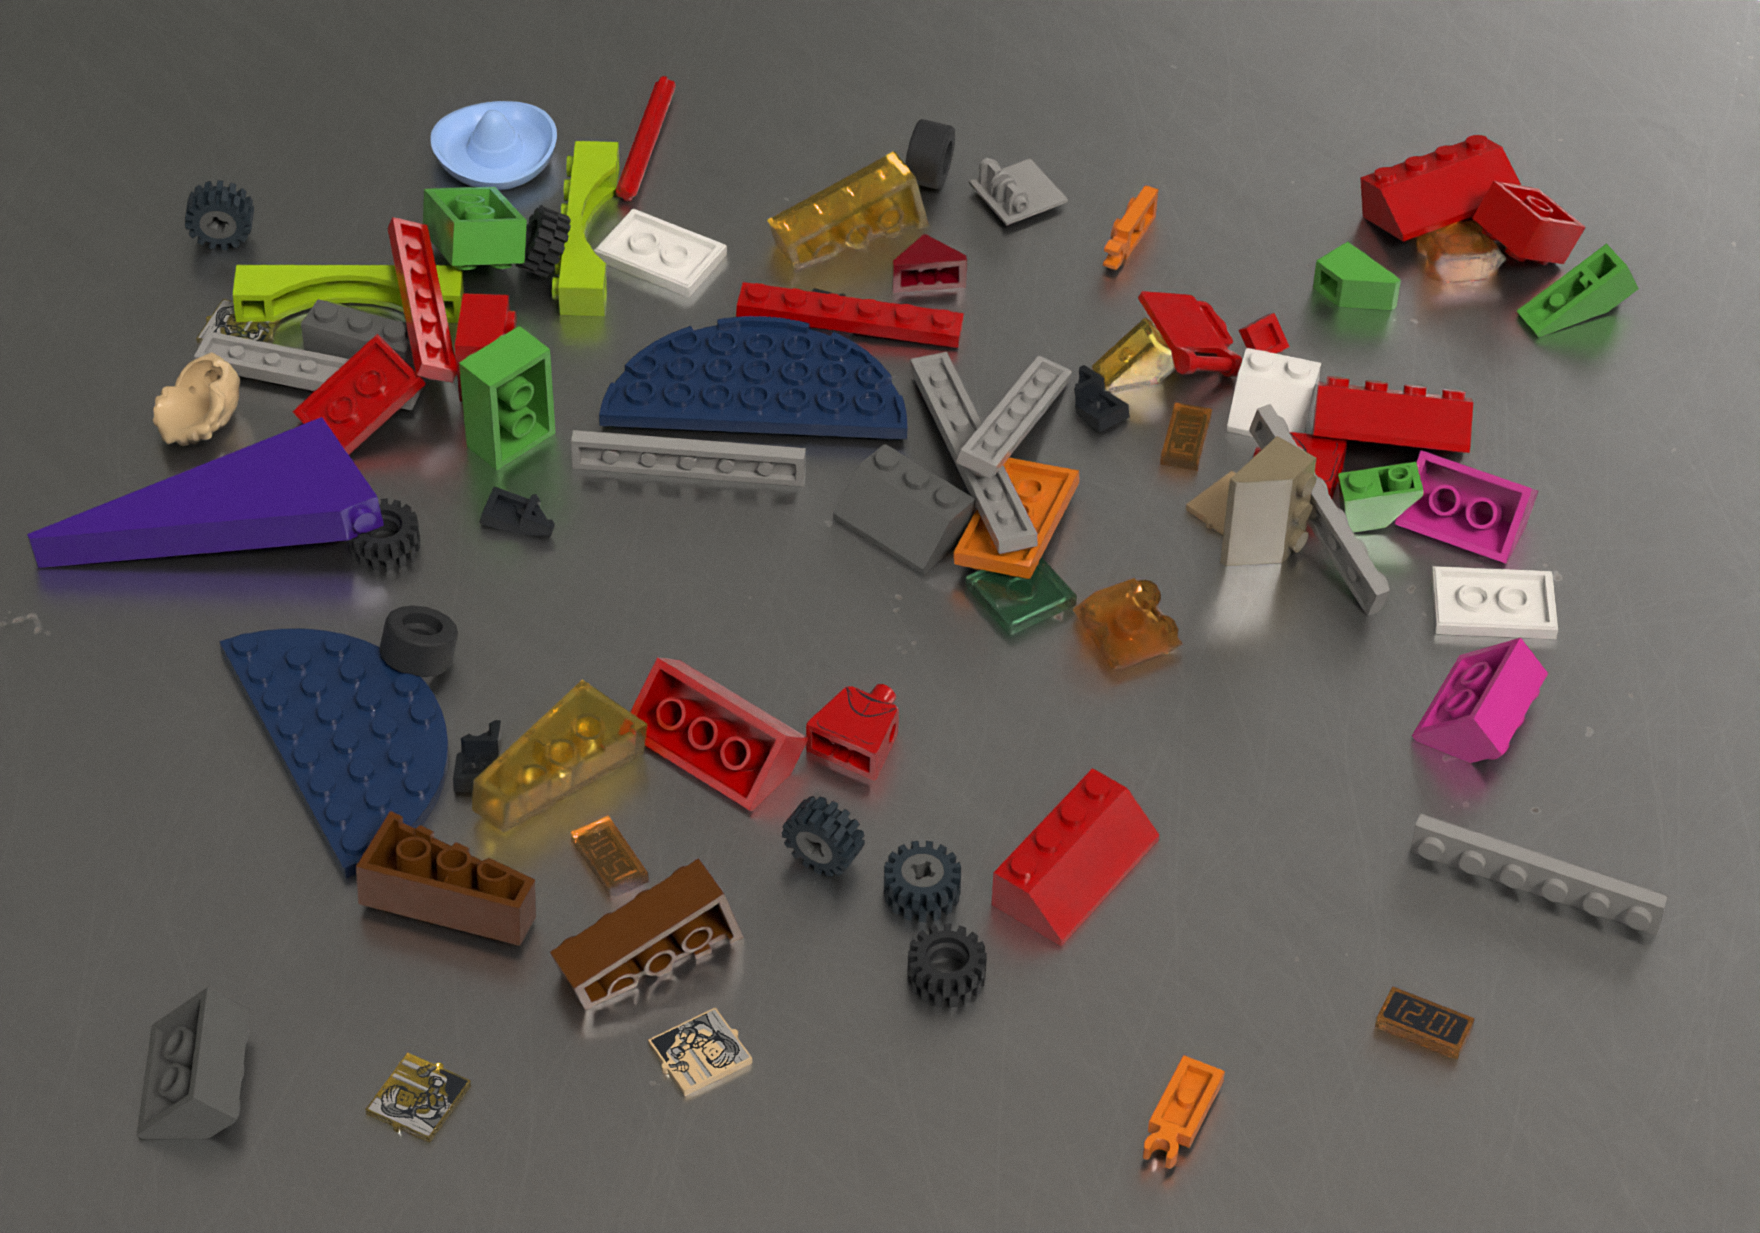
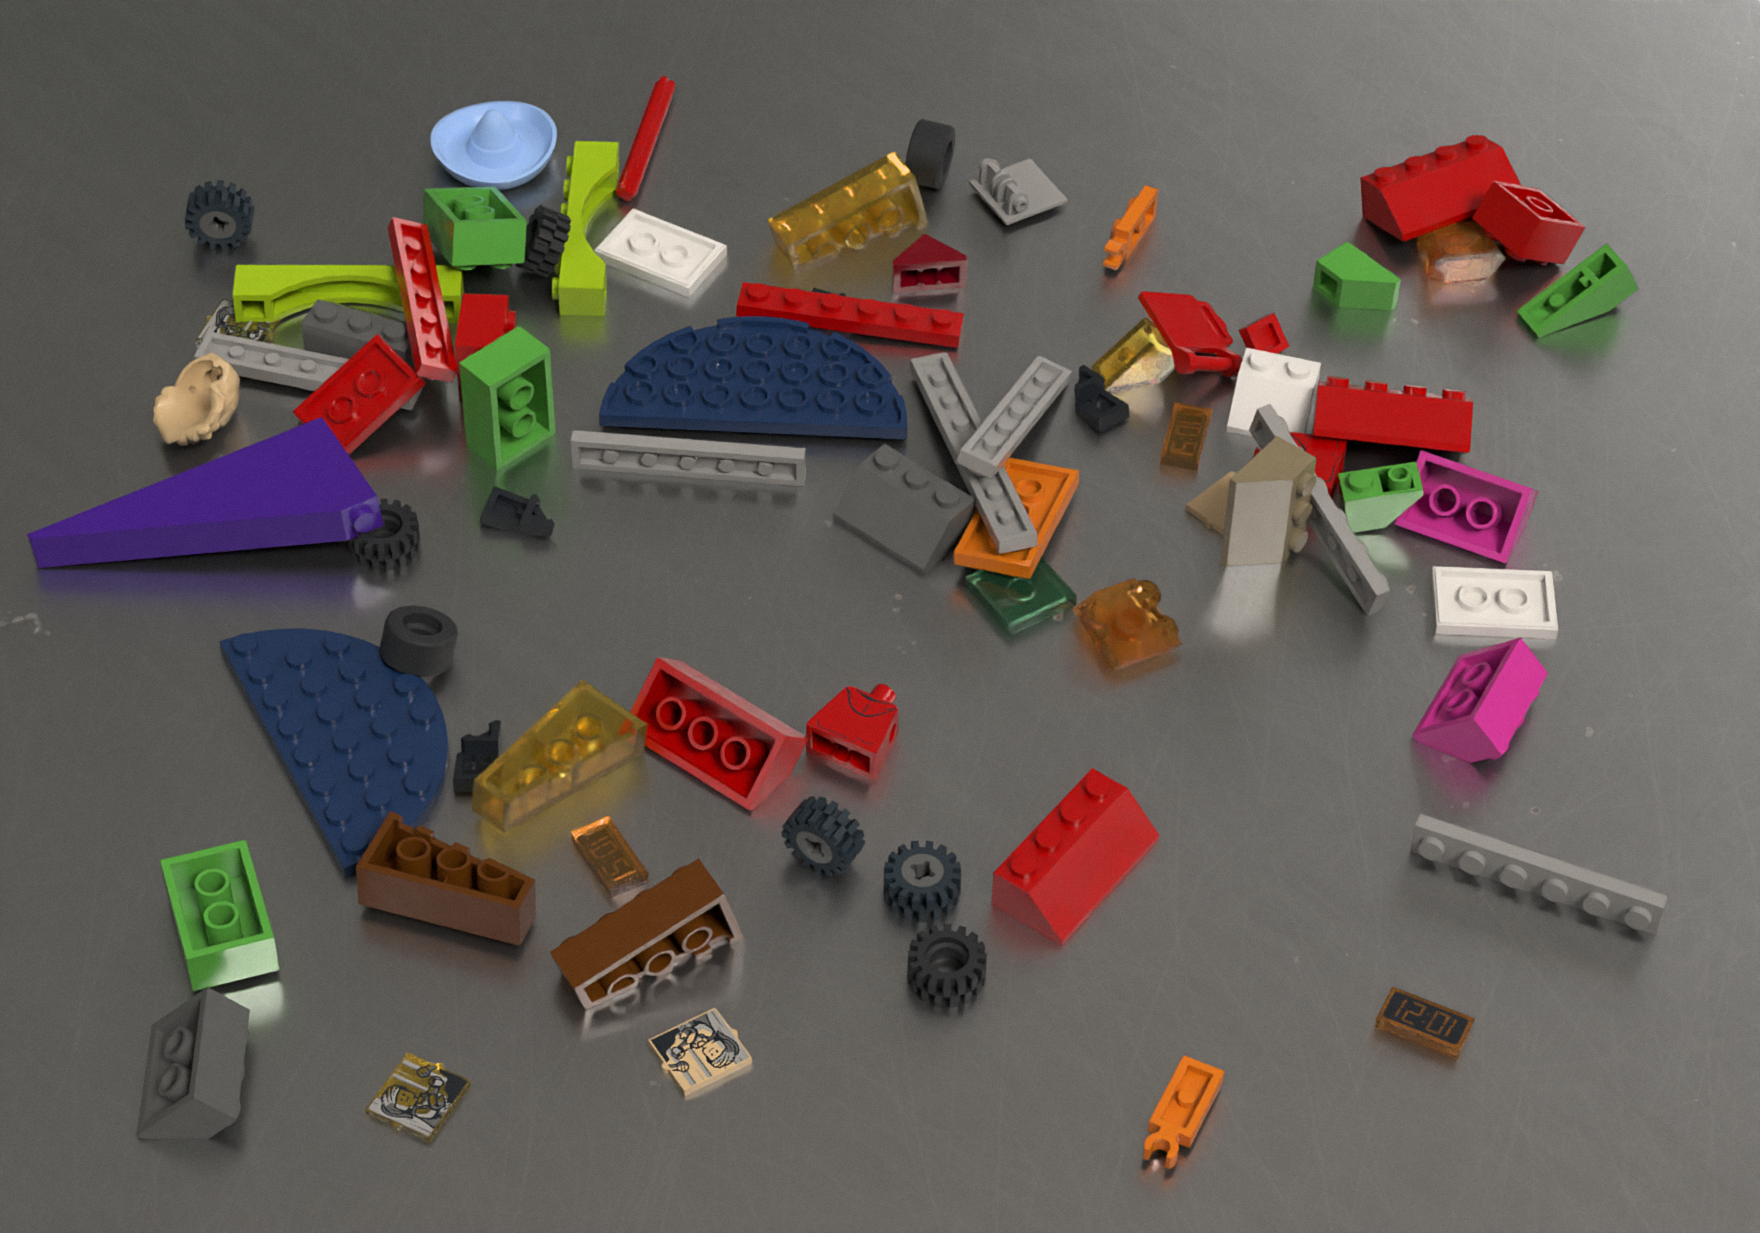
(219, 915): none -> bright green brick

